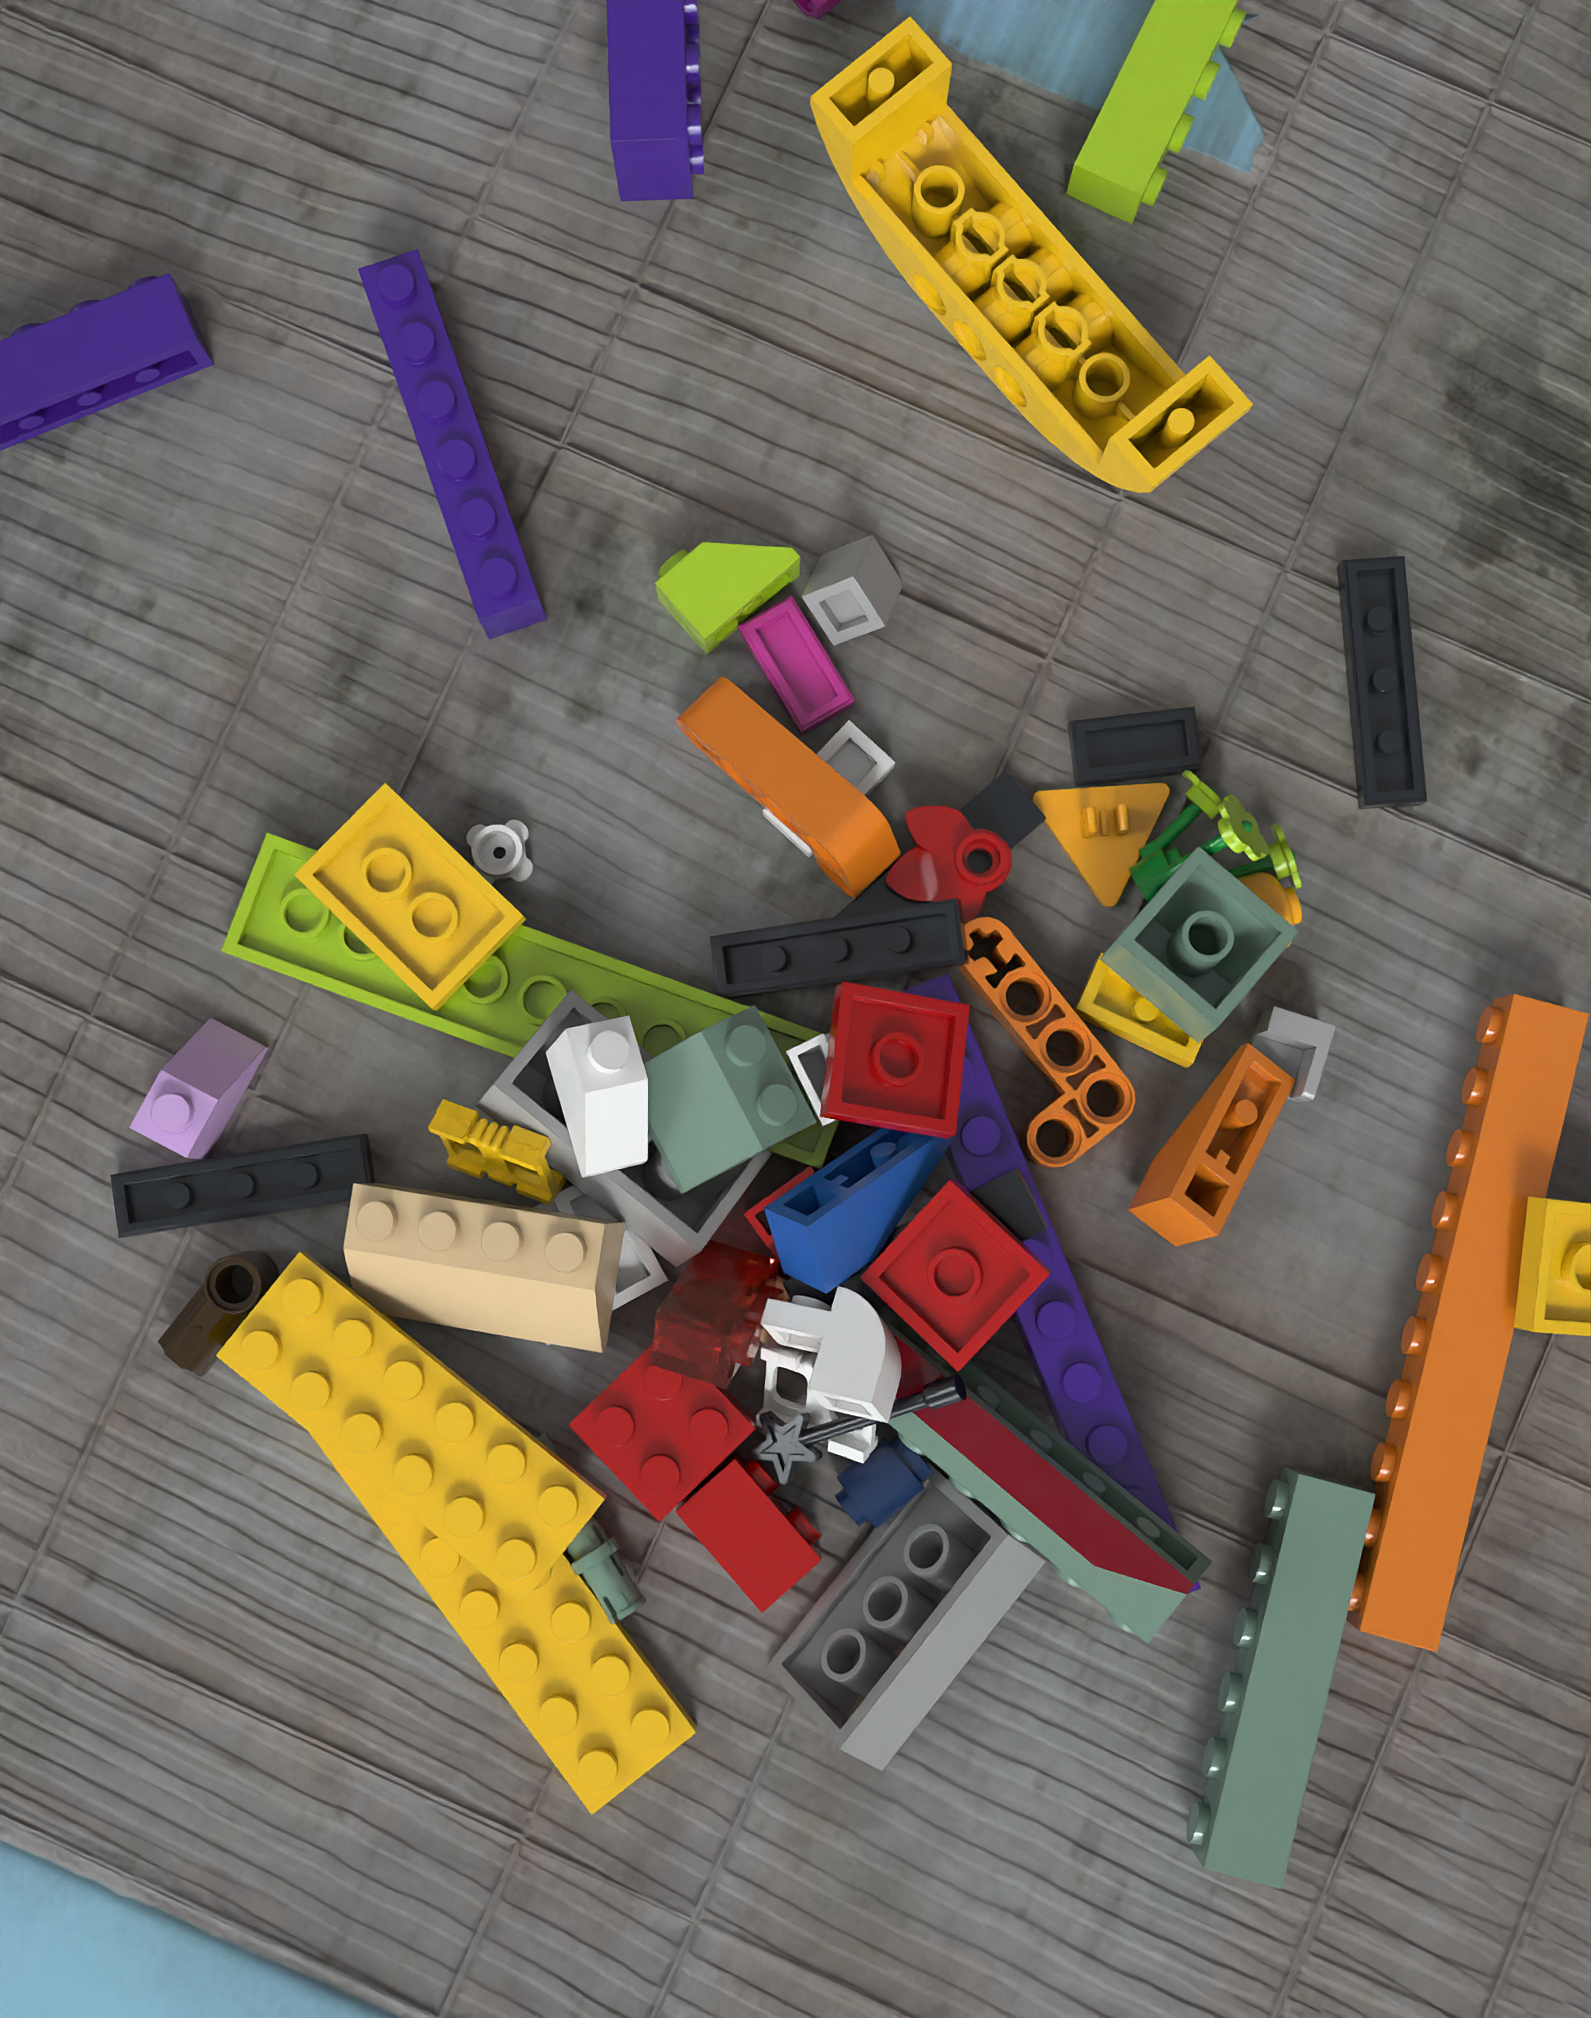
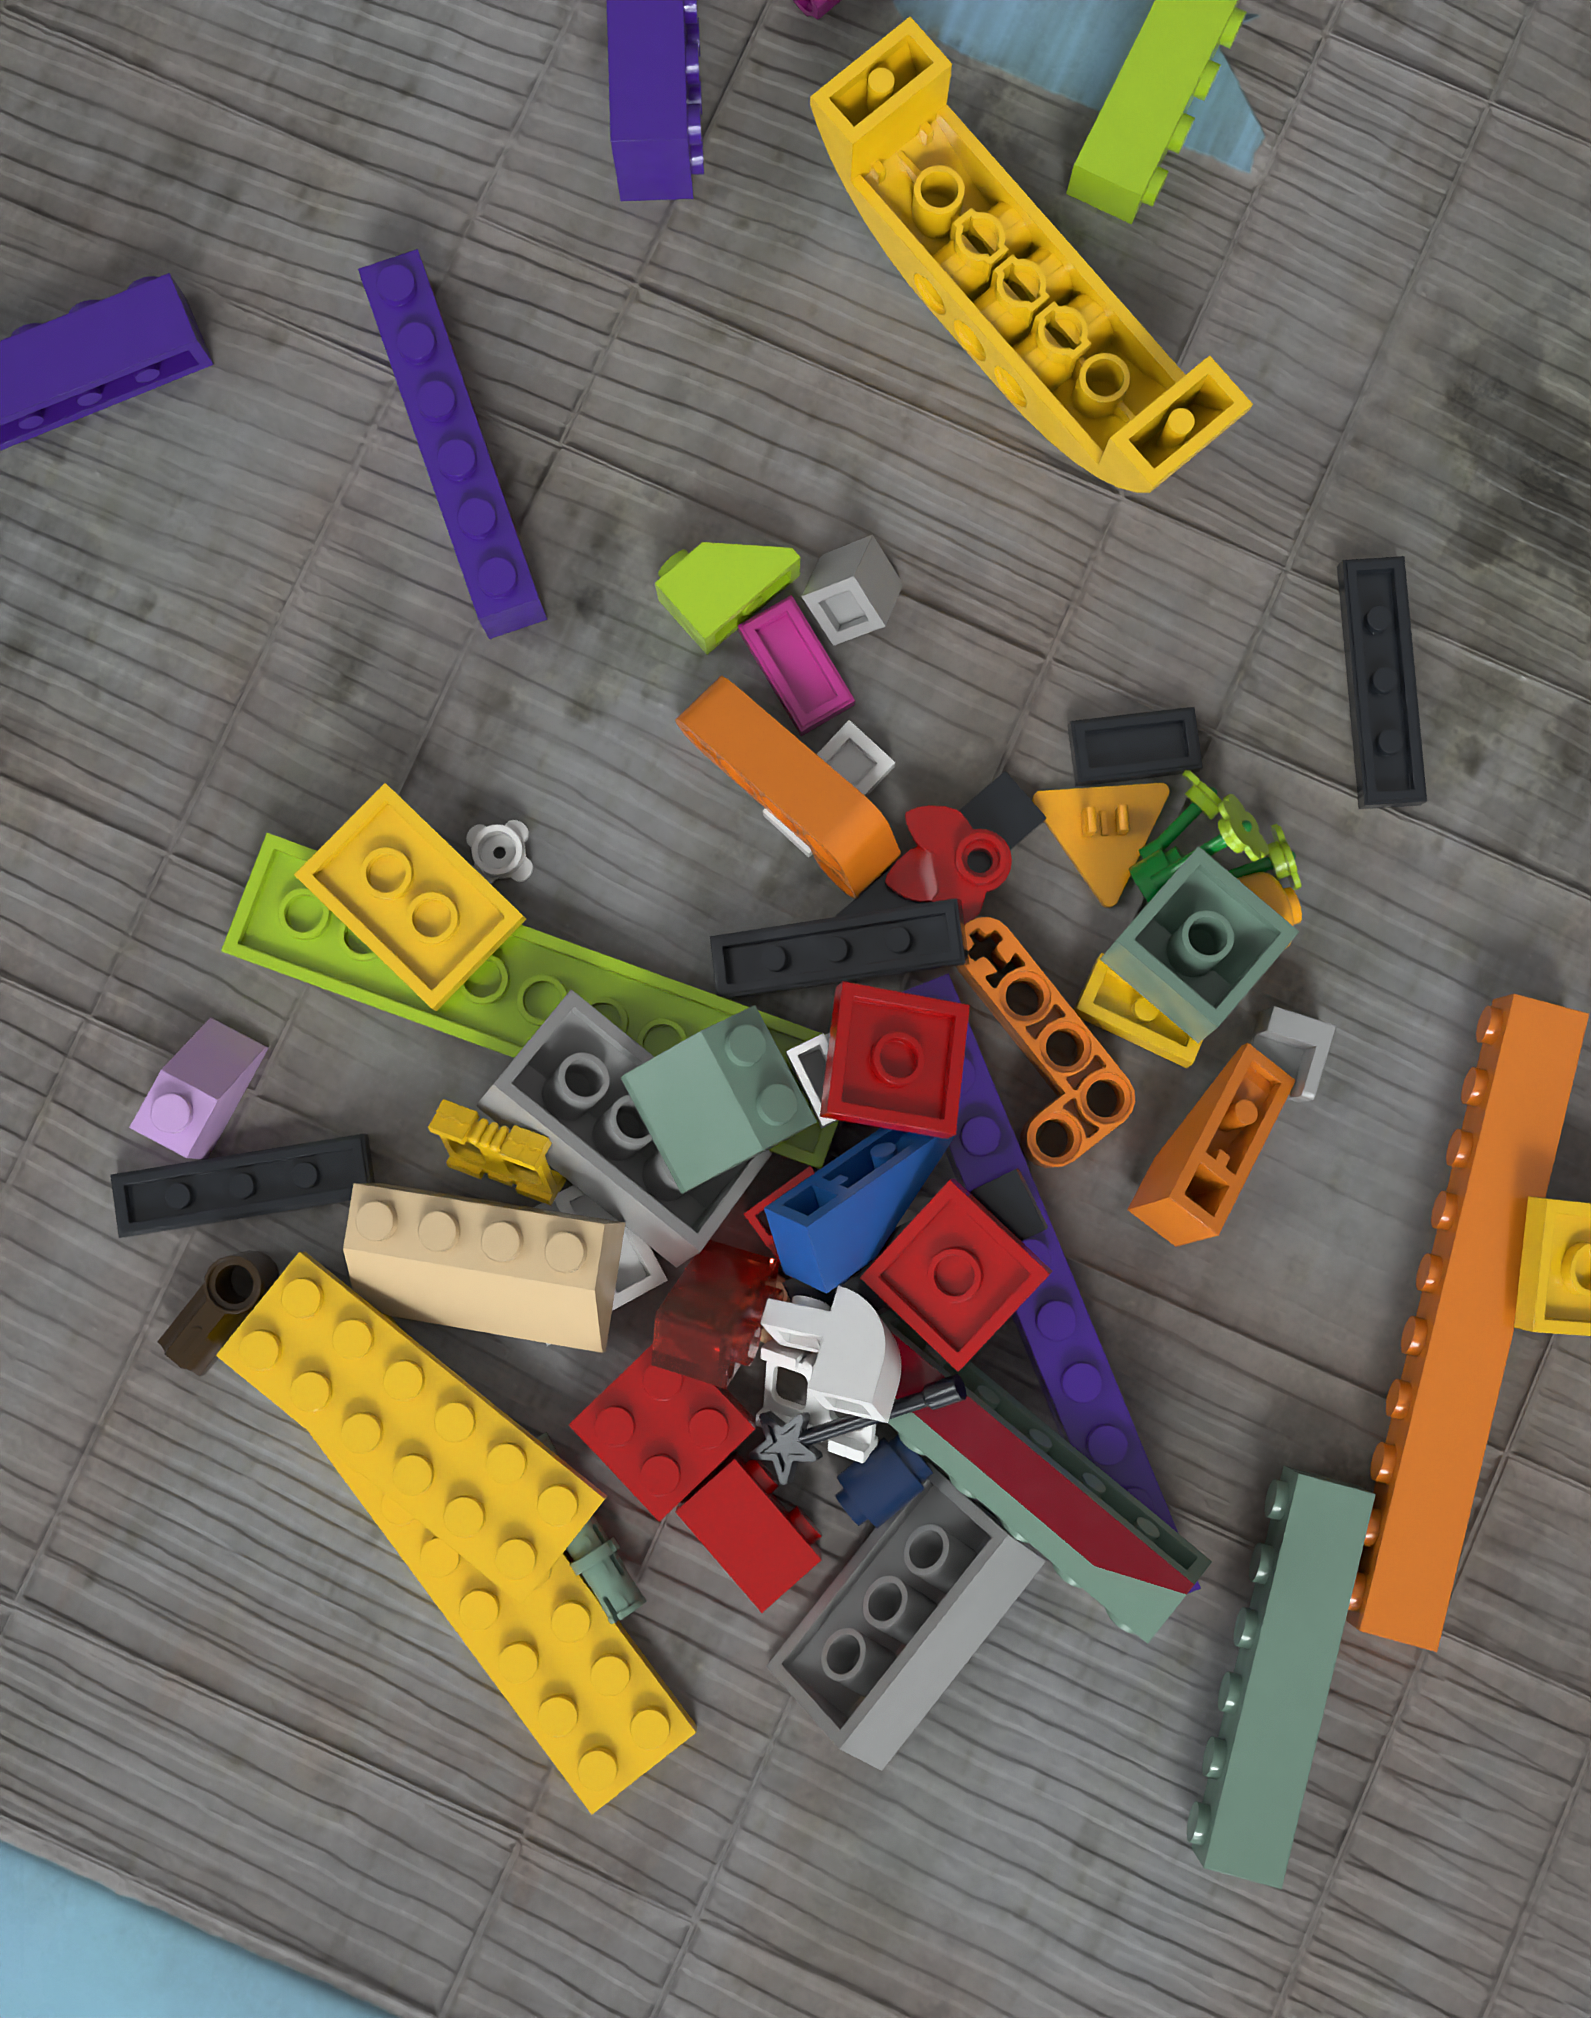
(602, 1094): white slope -> none

